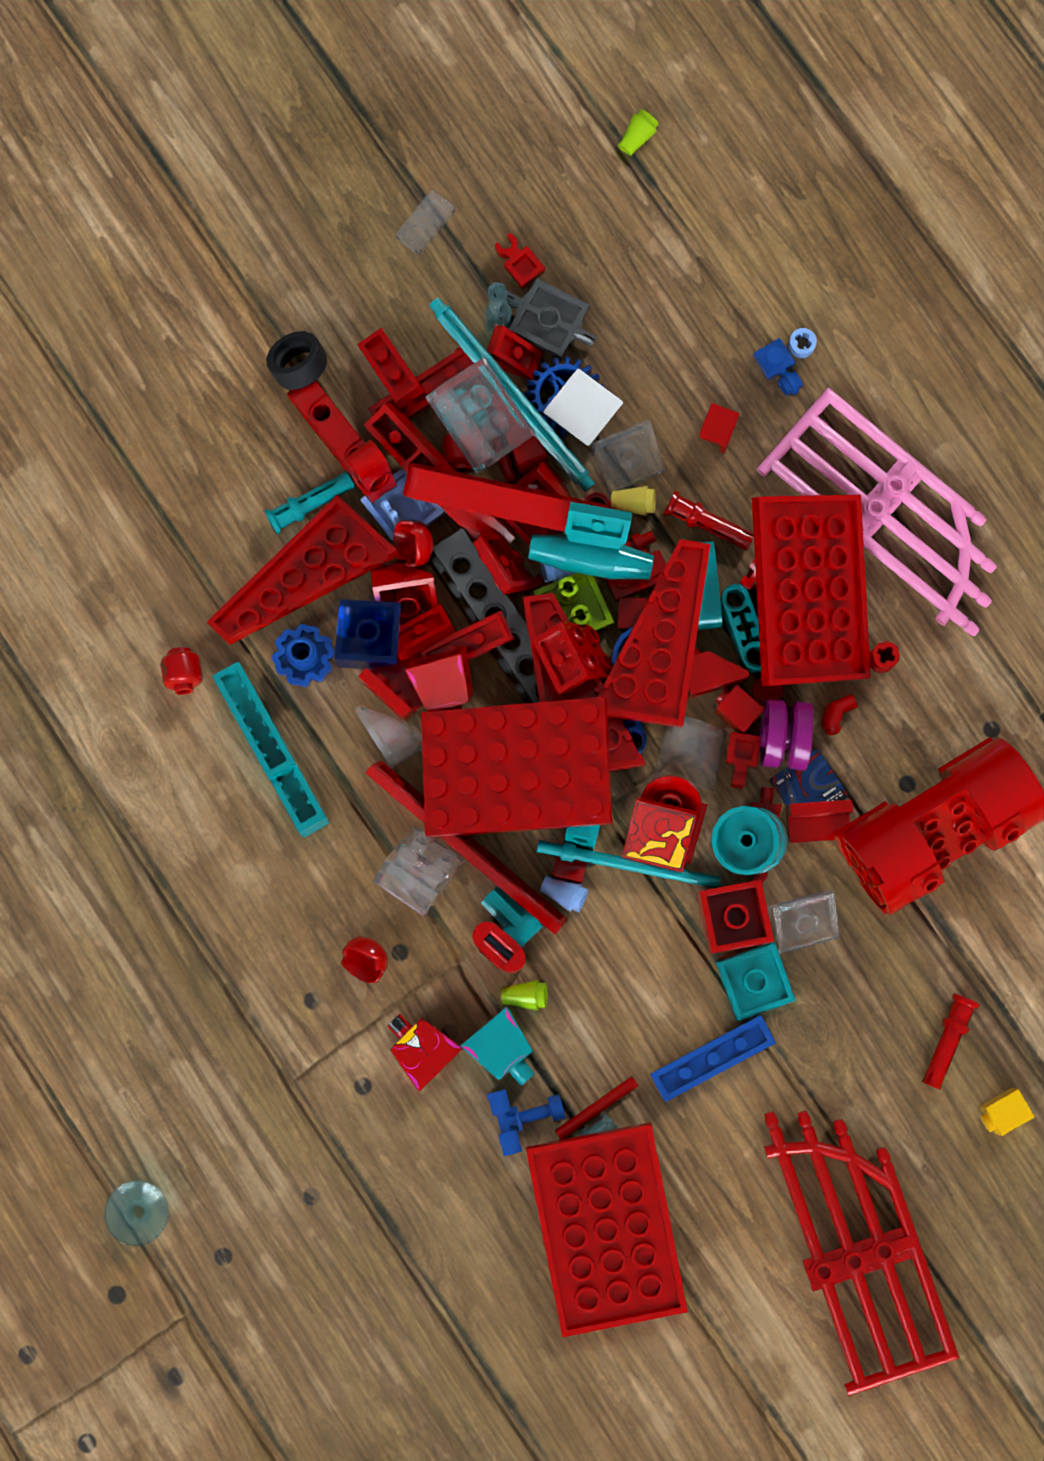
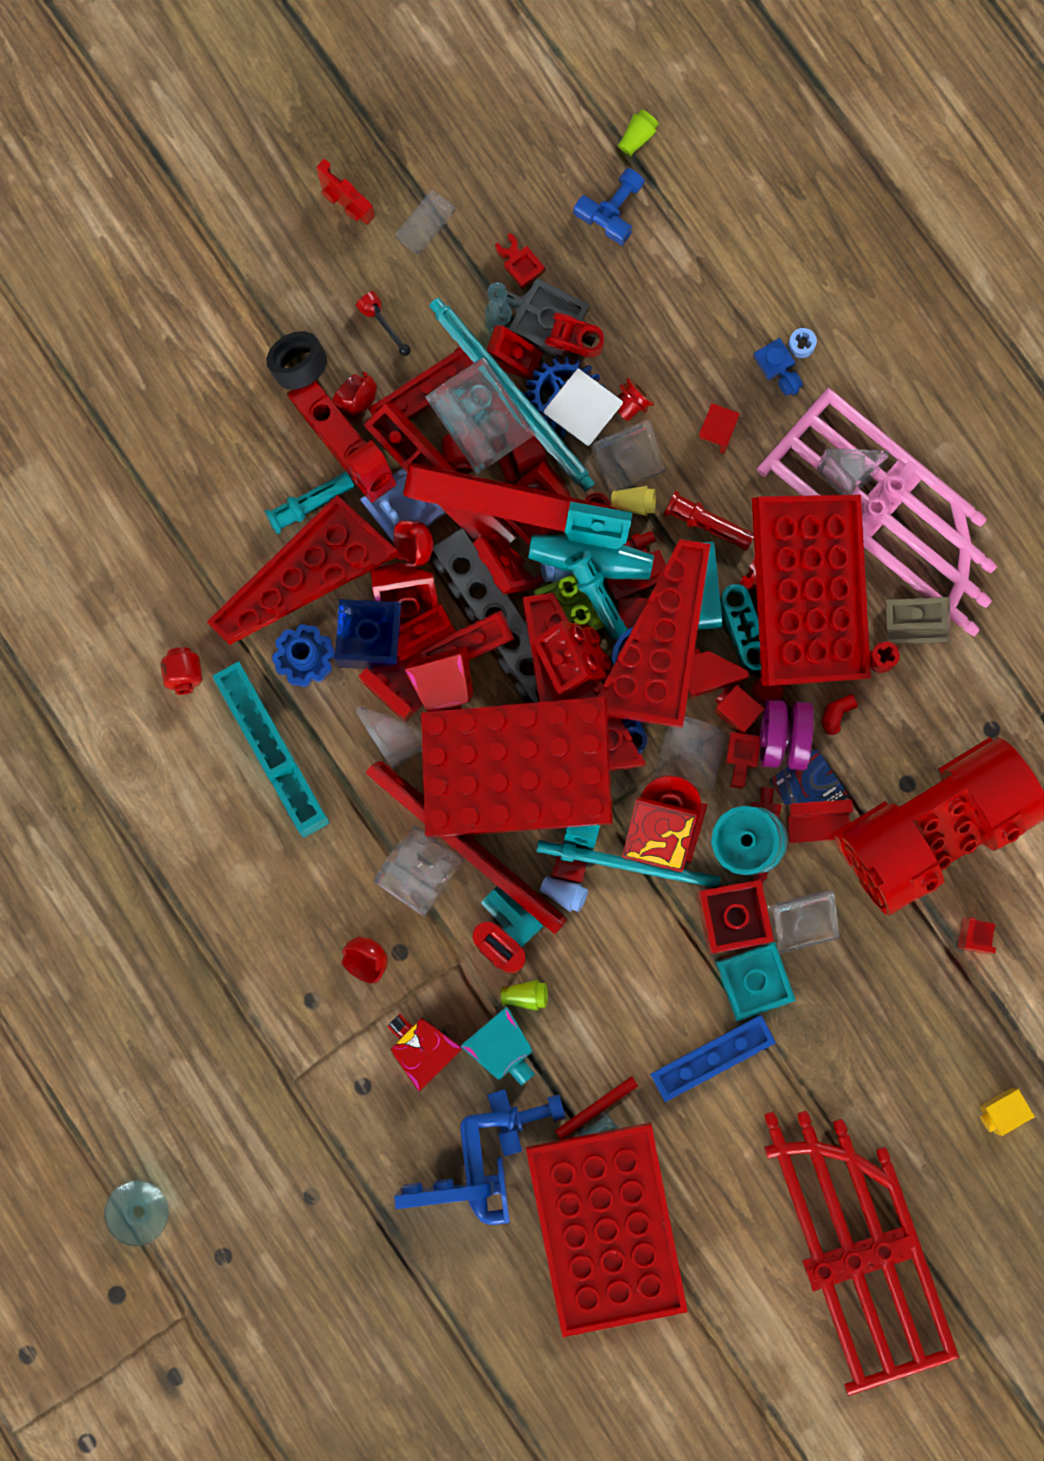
(344, 193): none -> red wing
(355, 394): none -> red hair
(370, 306): none -> hinge
(390, 368): red plate -> none
(477, 1185): none -> blue plate
(573, 335): none -> red piece
(591, 583): none -> teal pin
(607, 213): none -> blue bar
(633, 399): none -> red piece
(850, 469): none -> clear slope
(918, 620): none -> dark tan plate
(954, 1027): red pin -> none
(976, 936): none -> red panel

